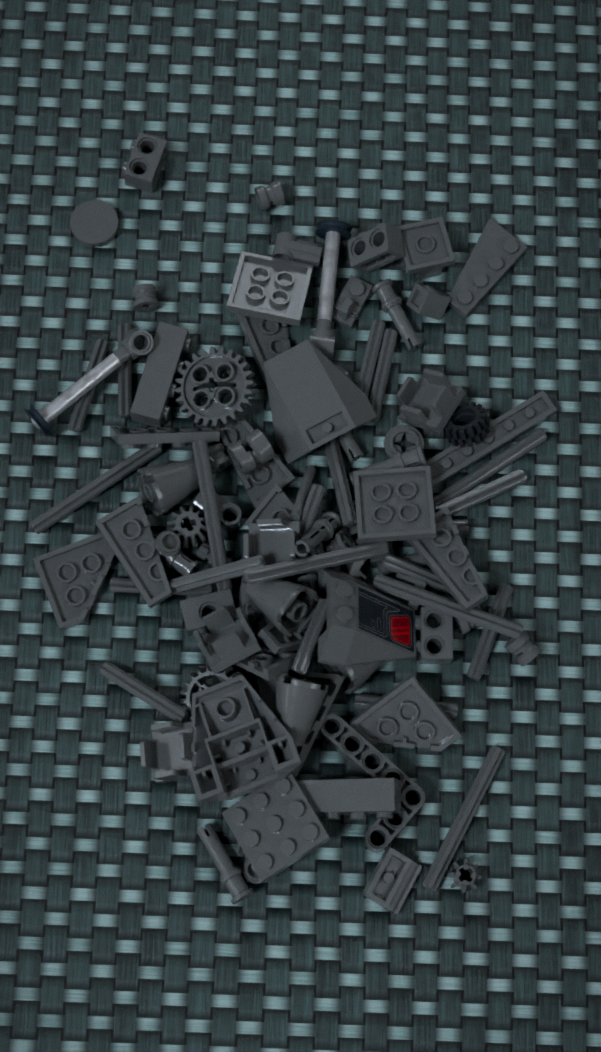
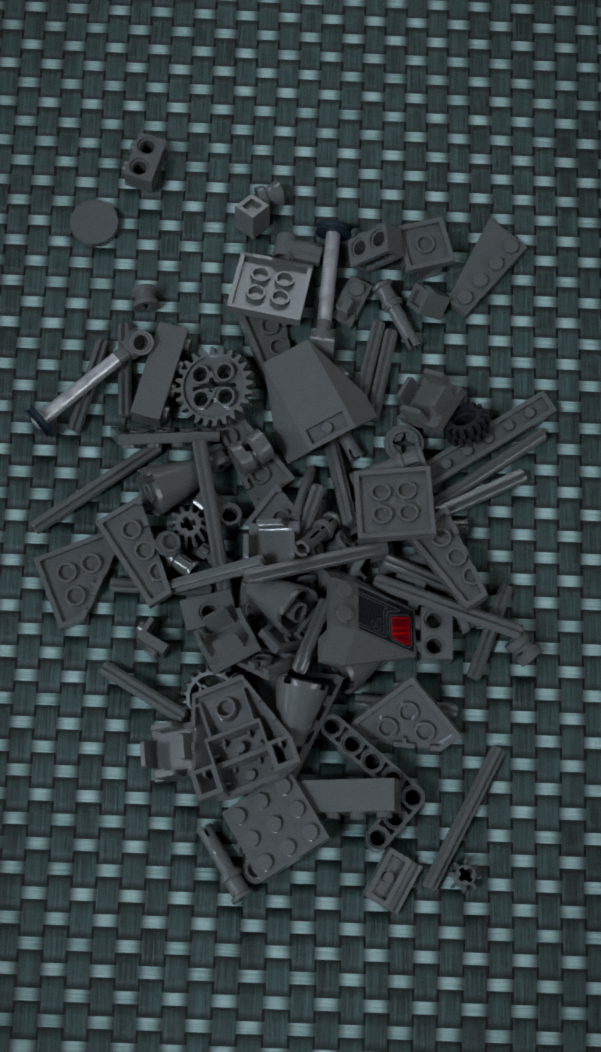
(152, 645): none -> dark grey bracket
(252, 216): none -> dark grey panel

